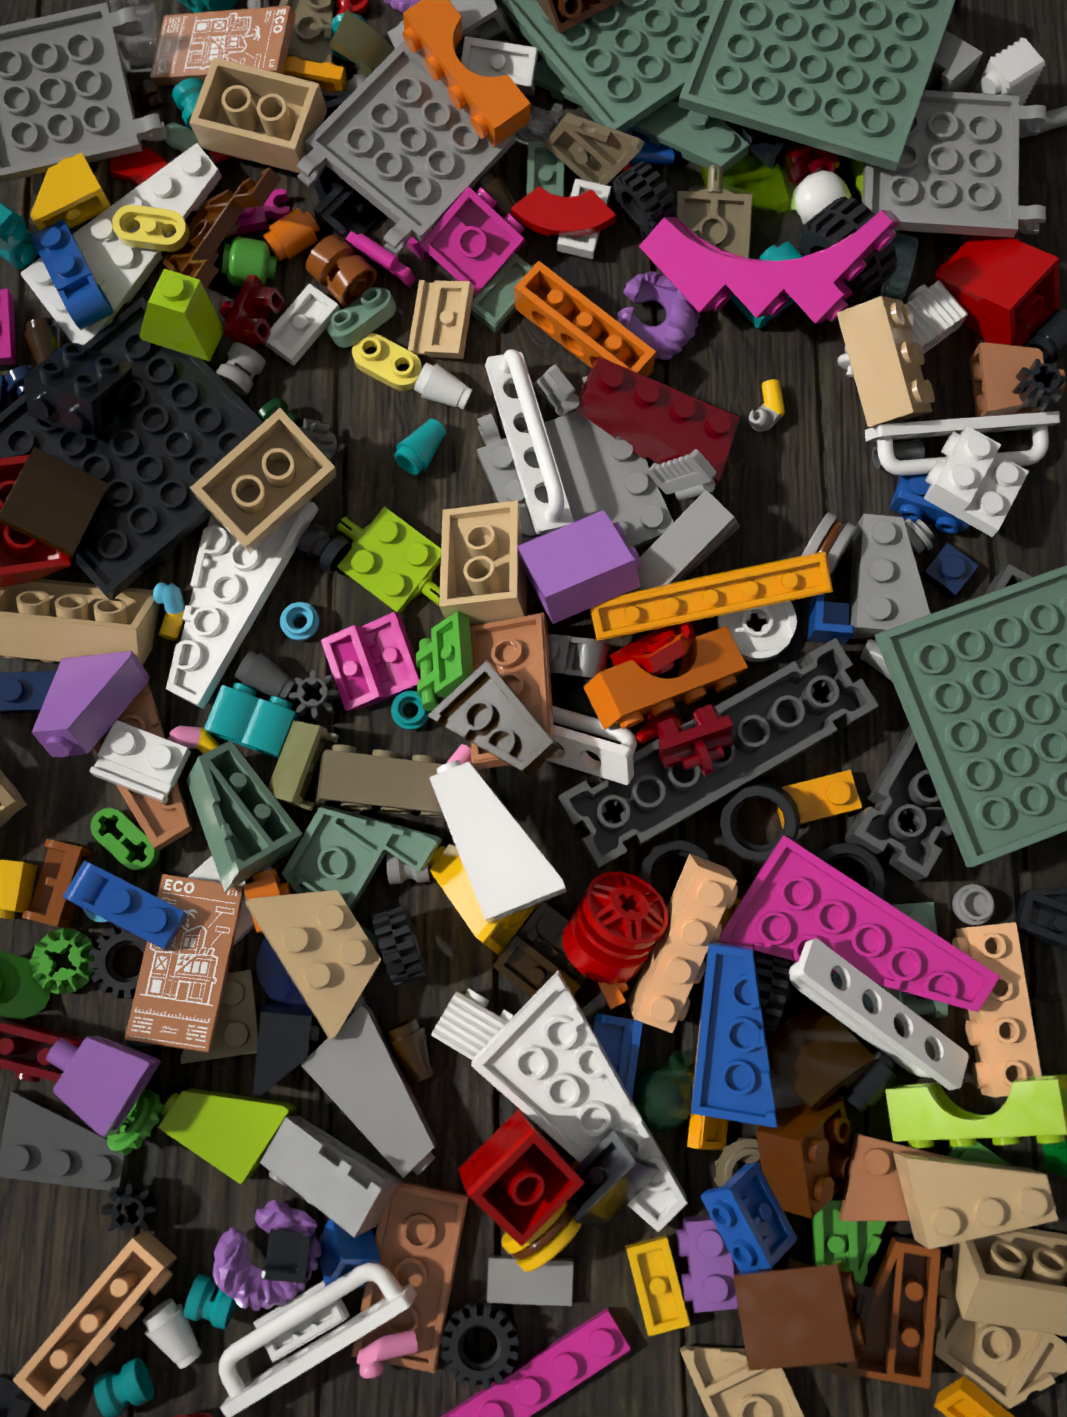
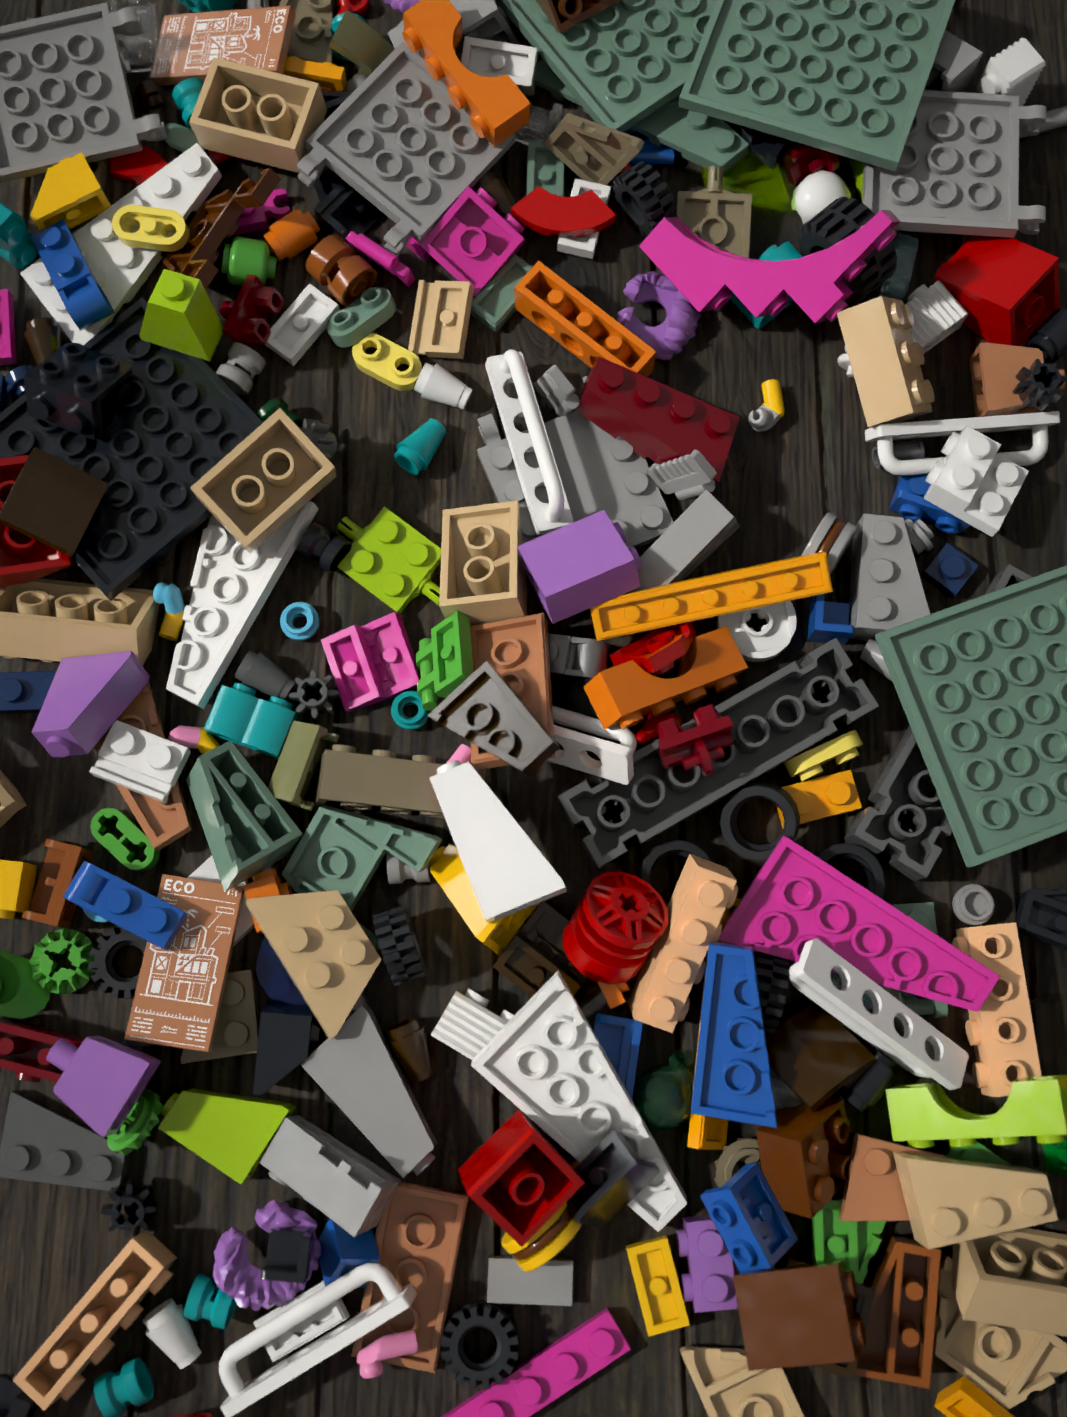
(809, 763): none -> light yellow plate

